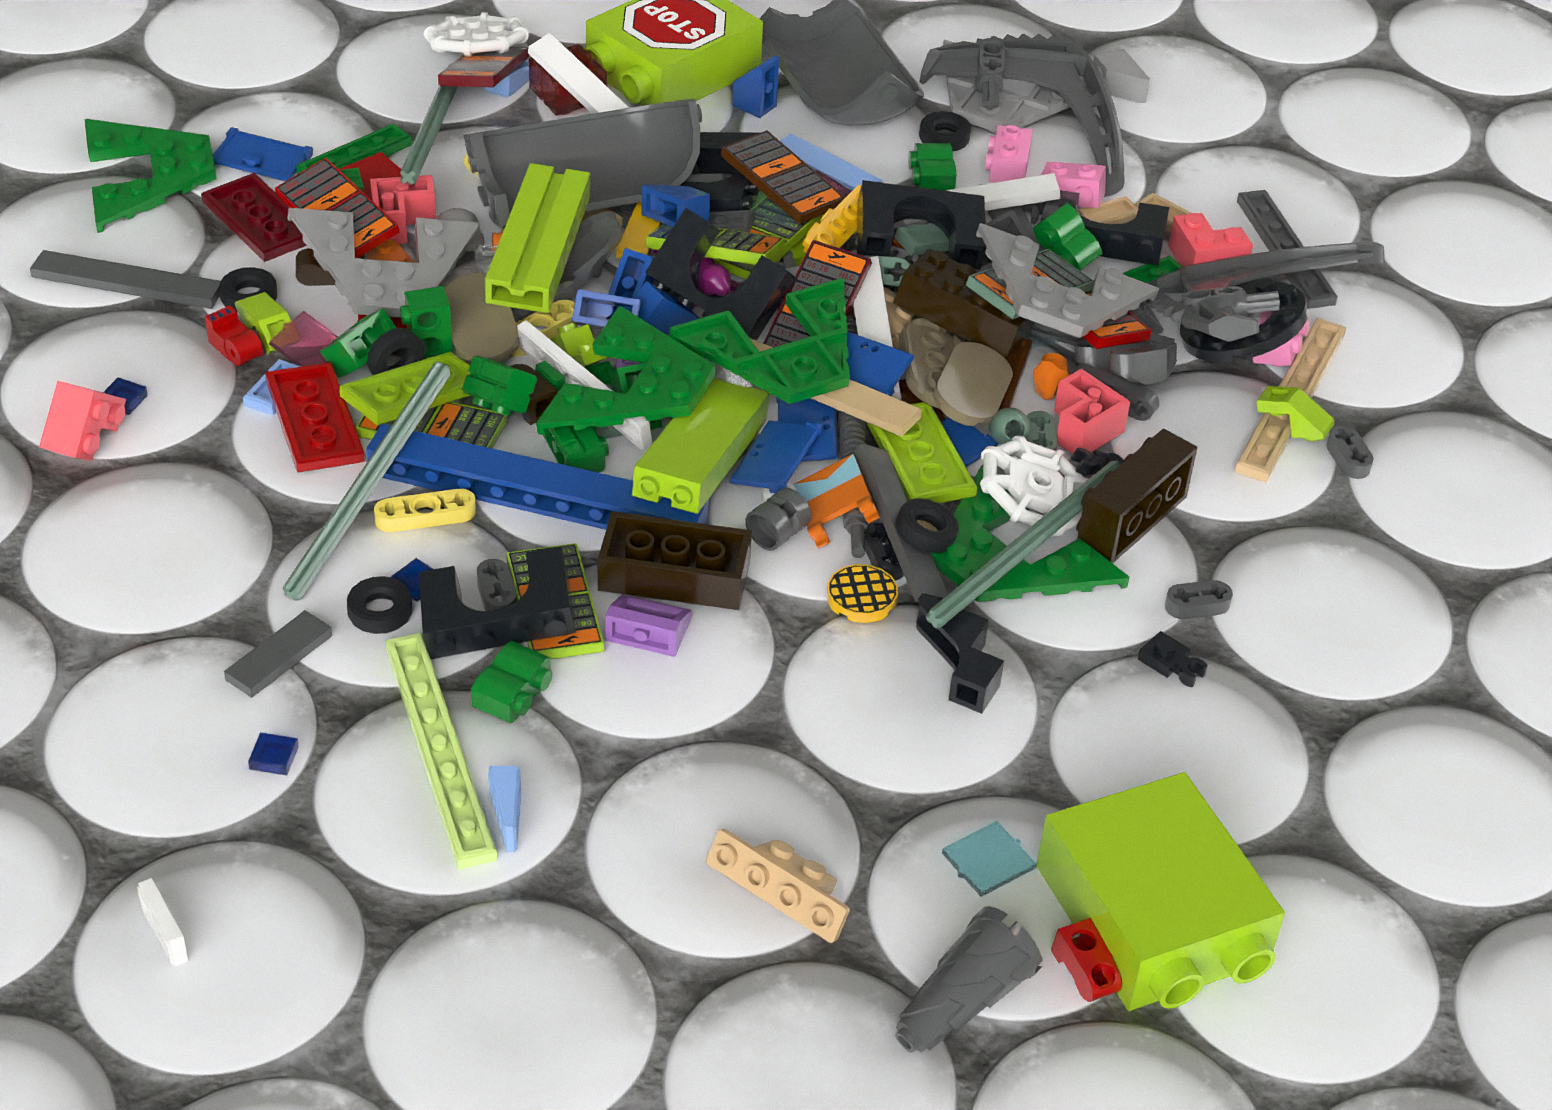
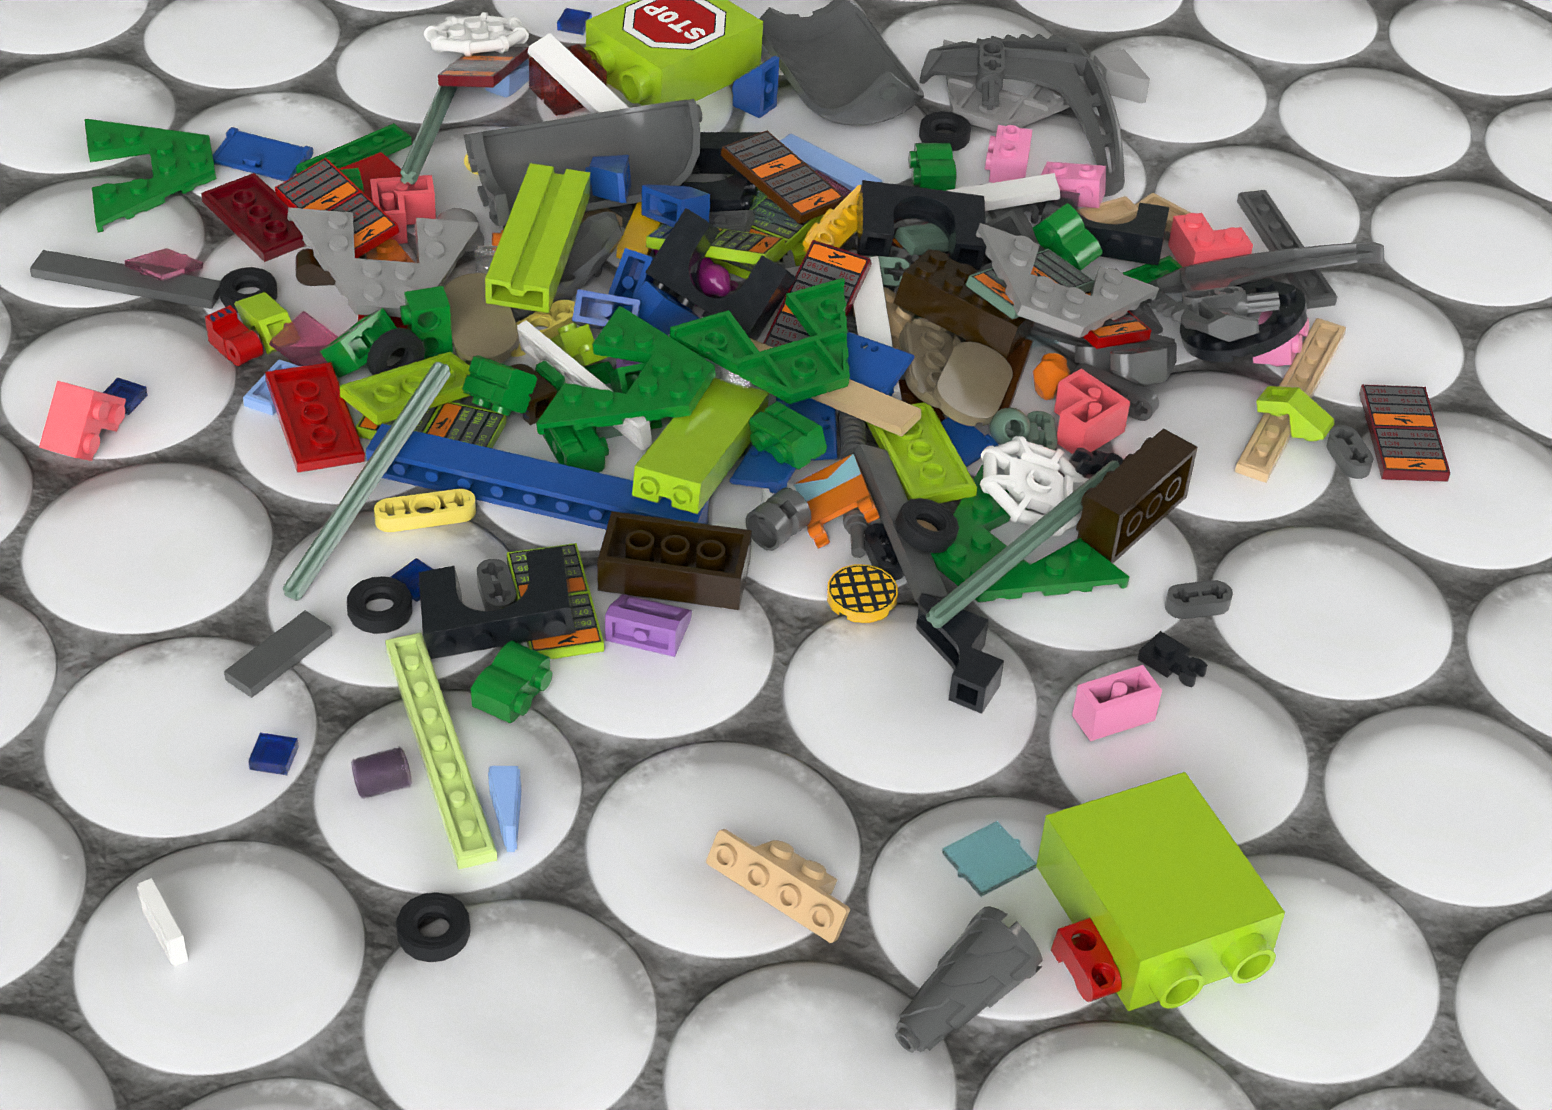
(163, 264): none -> clear pink piece
(381, 772): none -> clear purple piece
(433, 948): none -> black tyre
(573, 21): none -> clear blue tile
(610, 177): none -> blue slope
(787, 435): none -> green brick
(1116, 702): none -> bright pink brick
(1404, 433): none -> tile

